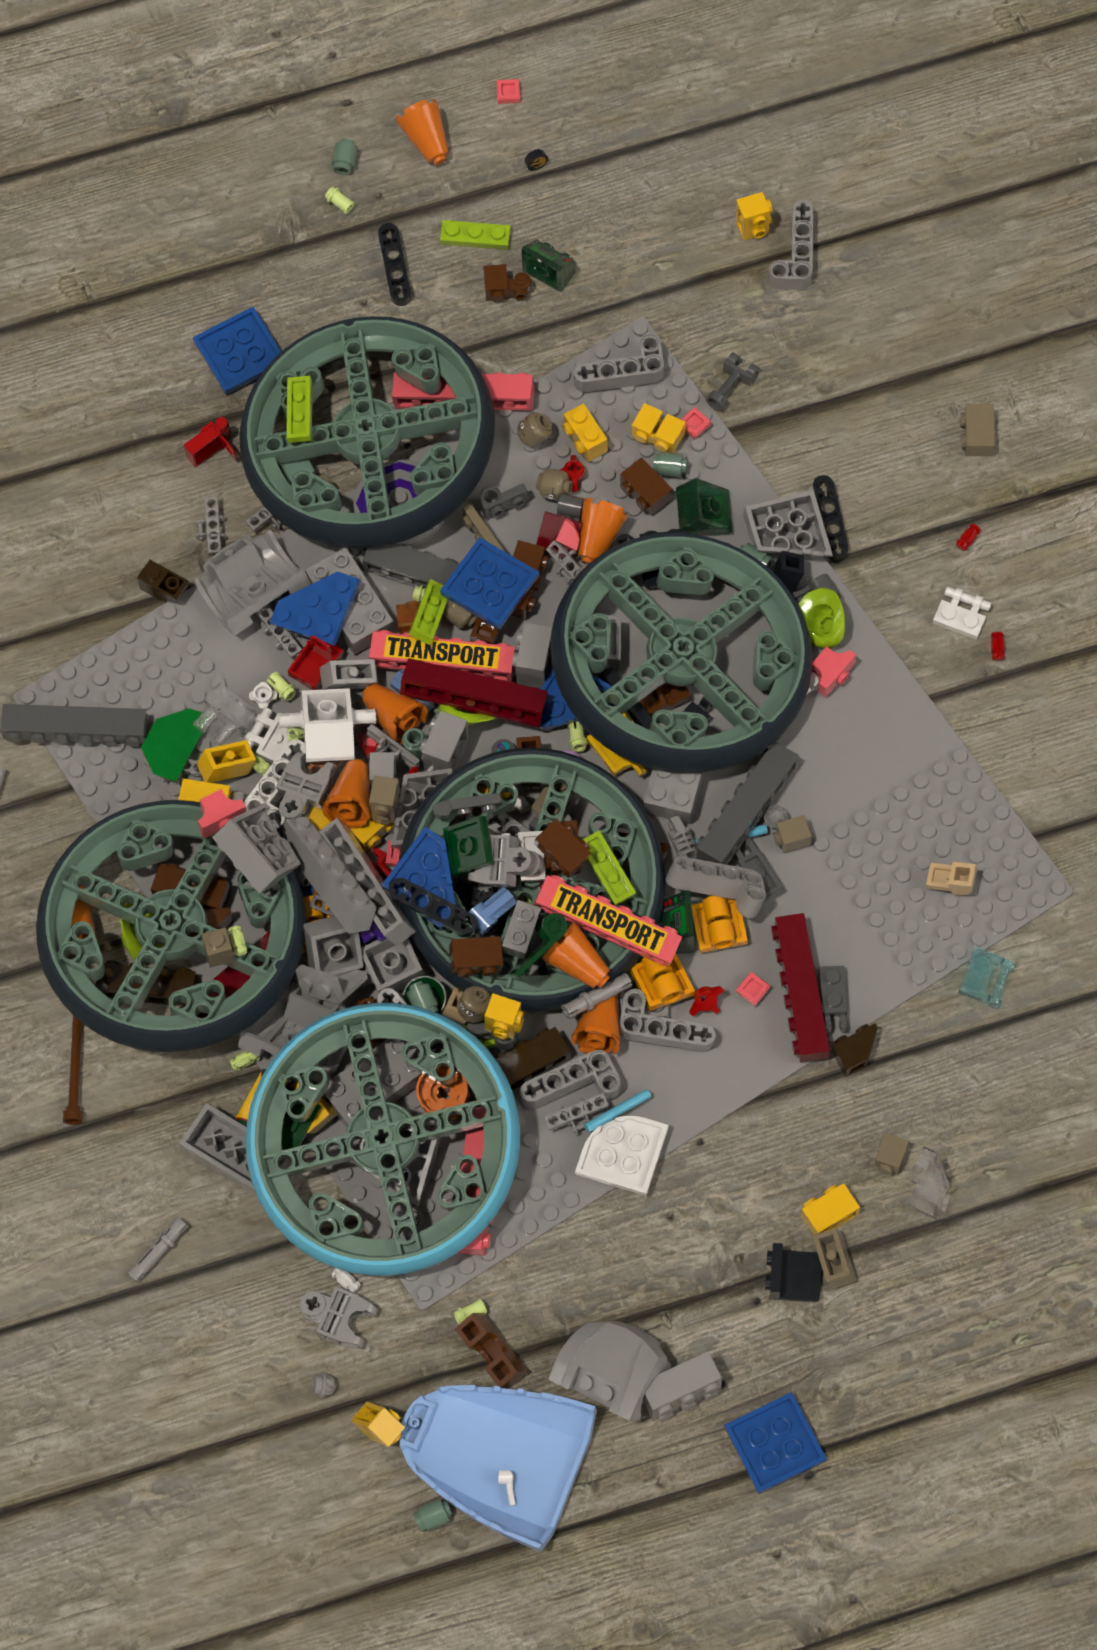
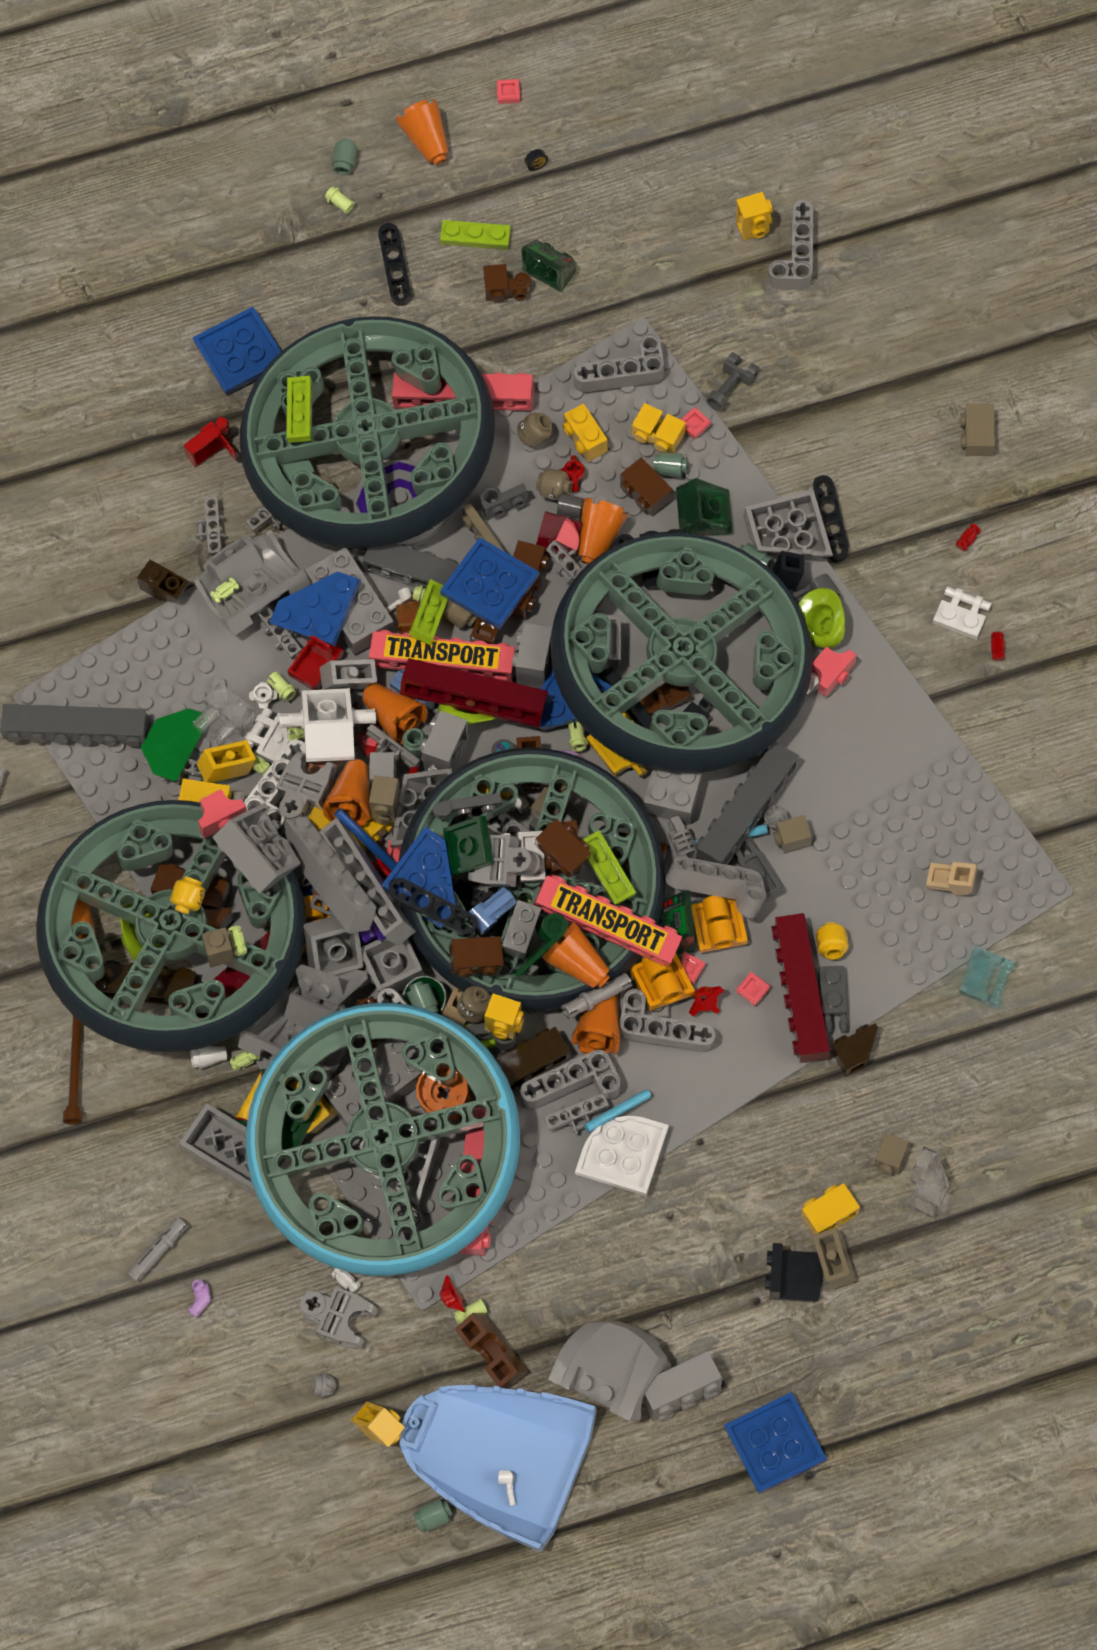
(187, 895): none -> yellow head
(202, 1297): none -> lavender arm
(207, 1056): none -> white cone
(224, 590): none -> yellowish green piece
(365, 839): none -> blue bar
(404, 597): none -> white hand
(450, 1295): none -> red piece
(692, 966): none -> coral tile
(832, 940): none -> yellow head

